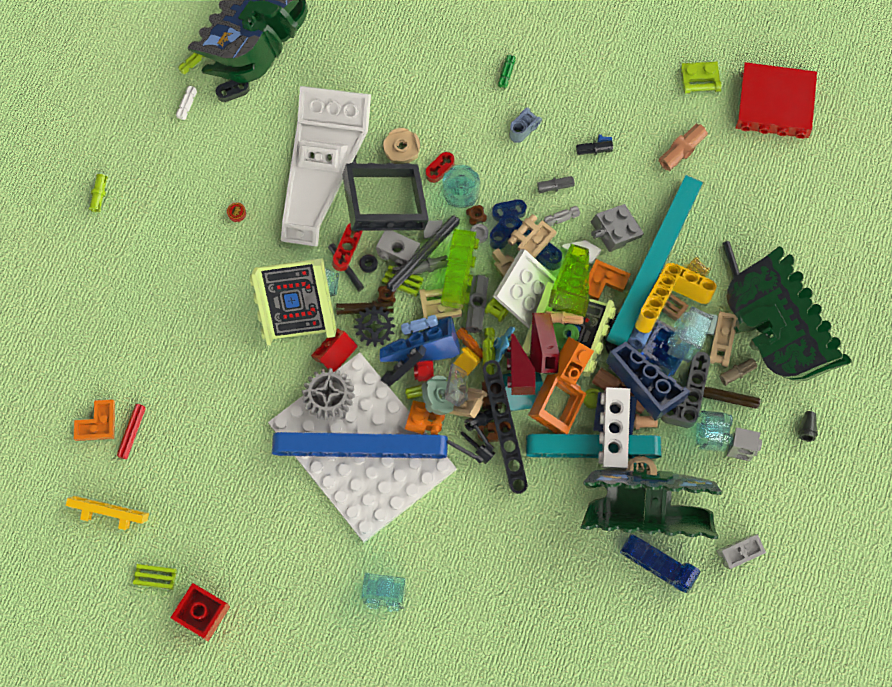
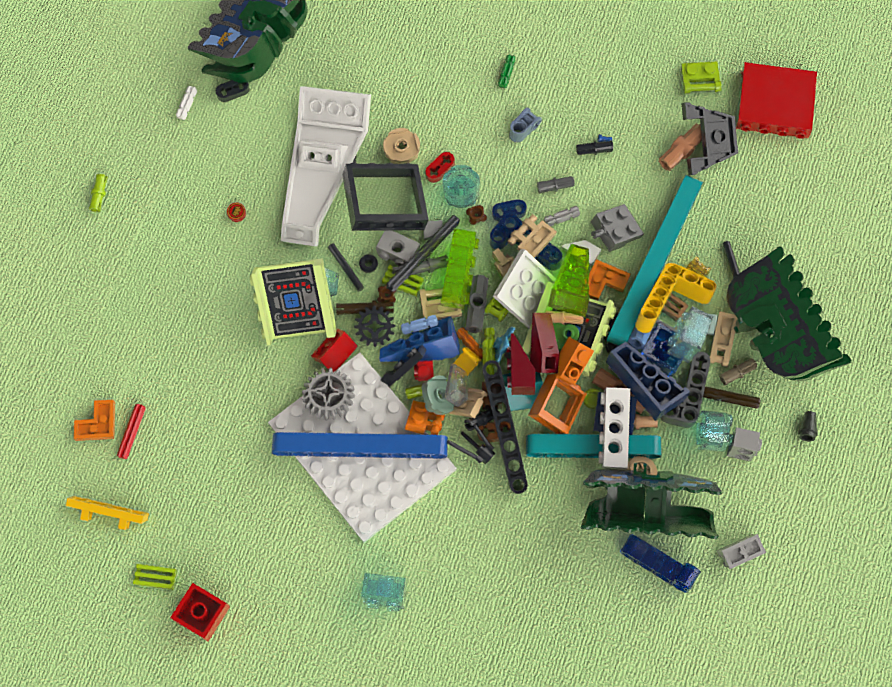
(190, 62): lime axle -> none
(347, 253): red beam -> none
(481, 231): light grey tile -> none
(717, 134): none -> wing

